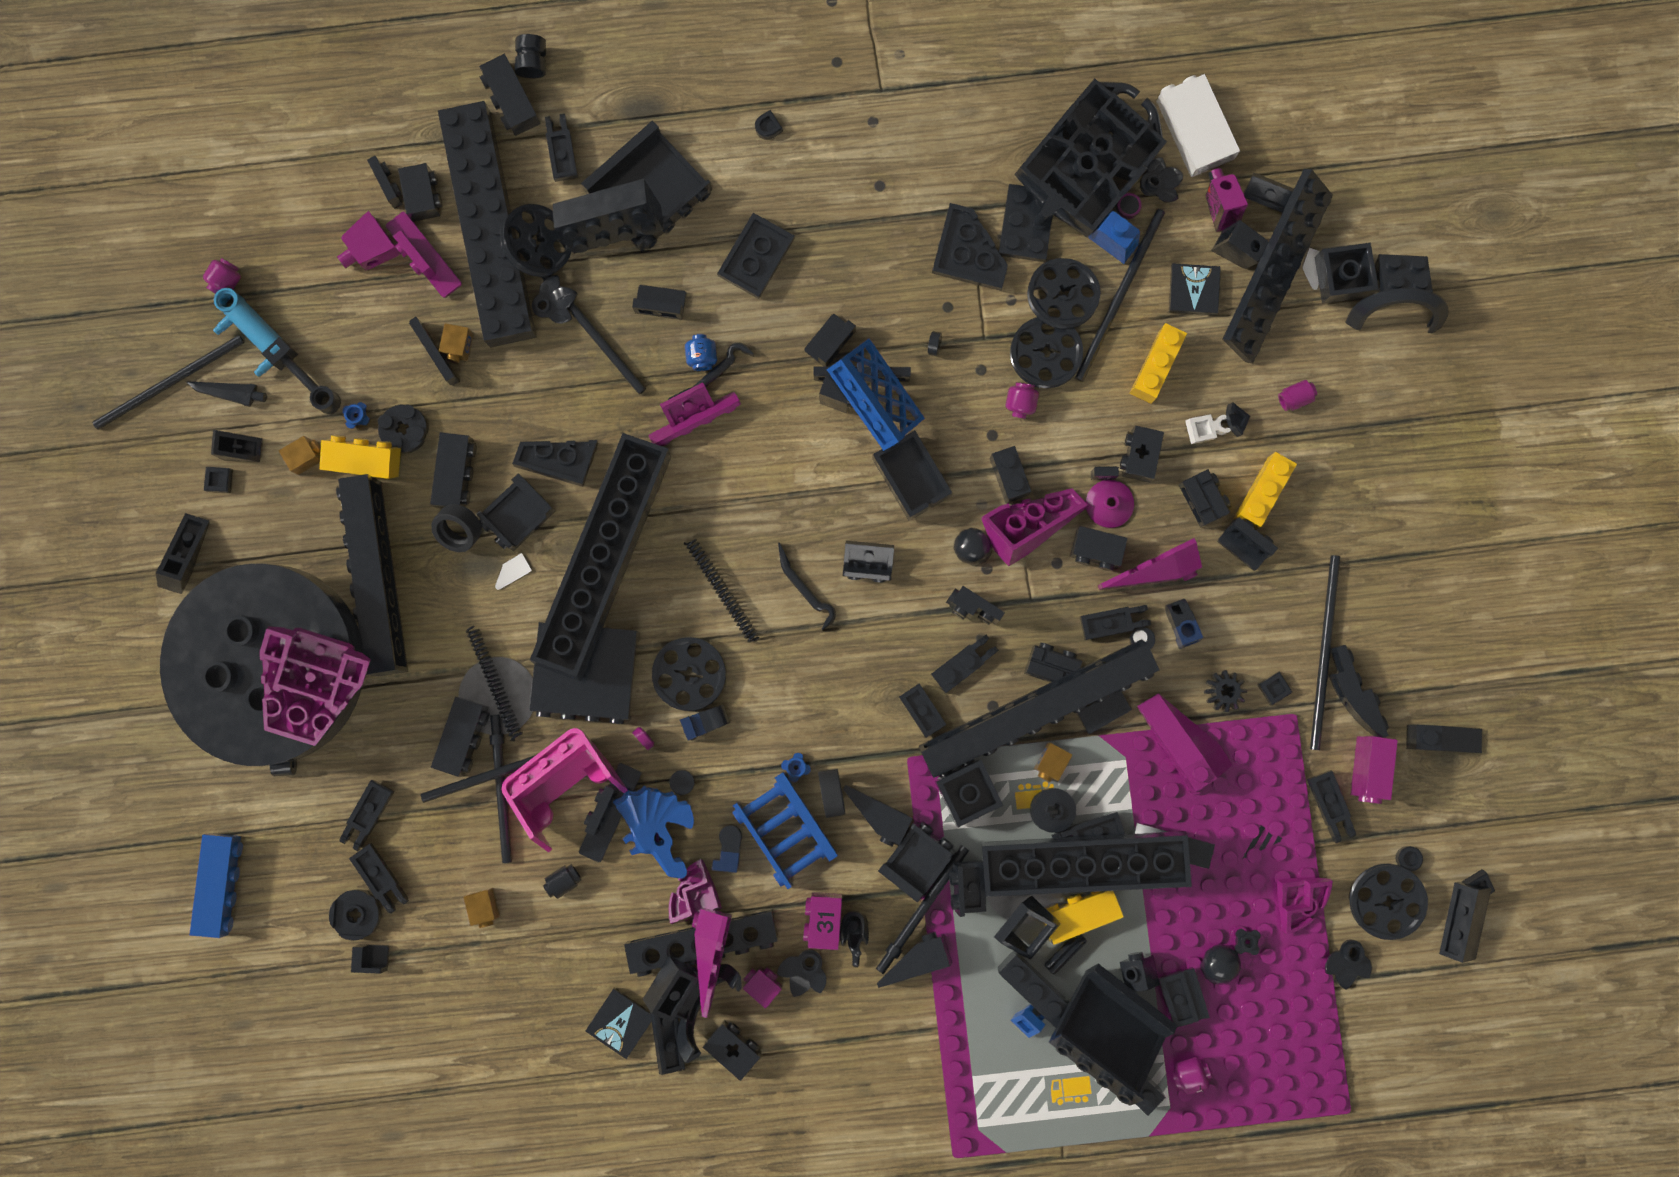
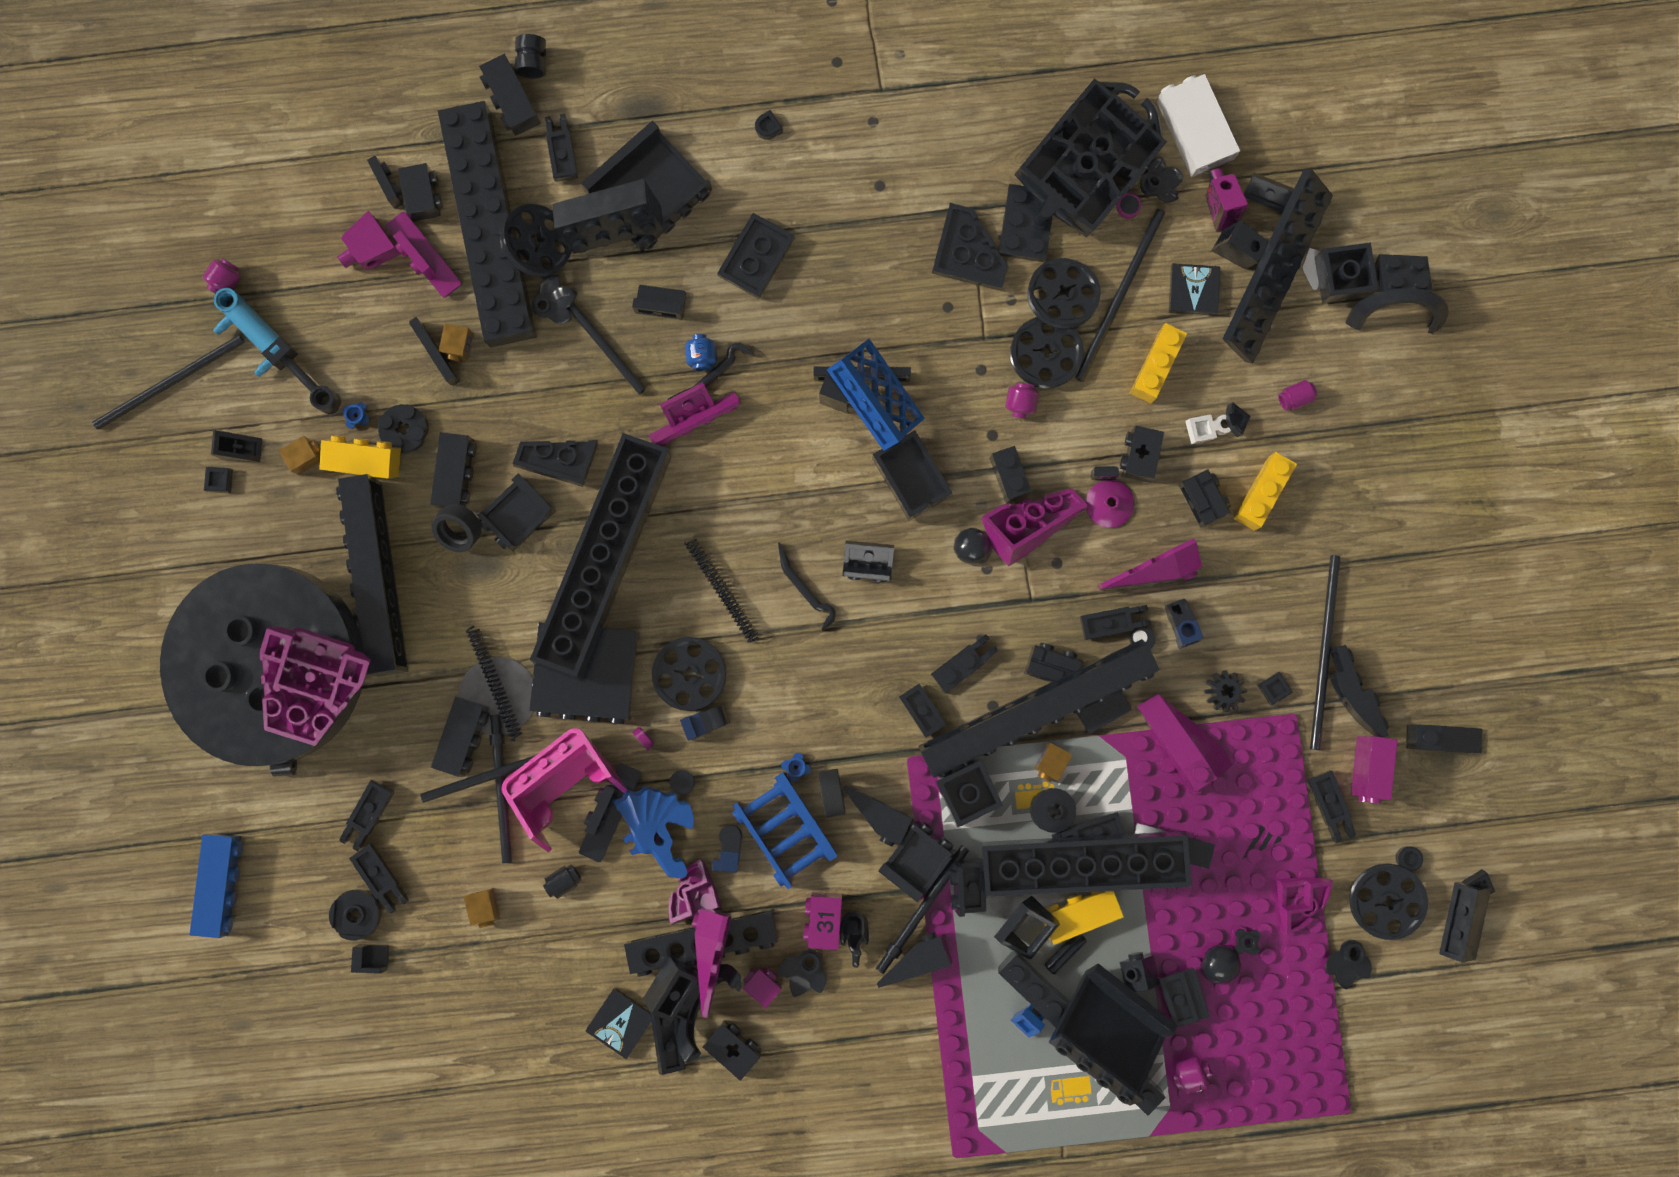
(182, 554): black slope -> none
(238, 393): black bar -> none
(512, 571): white sticker -> none
(830, 340): black panel -> none
(934, 343): black tile -> none
(966, 603): black plate -> none
(1098, 548): black brick -> none
(1116, 236): blue torso -> none
(1247, 543): black bracket -> none

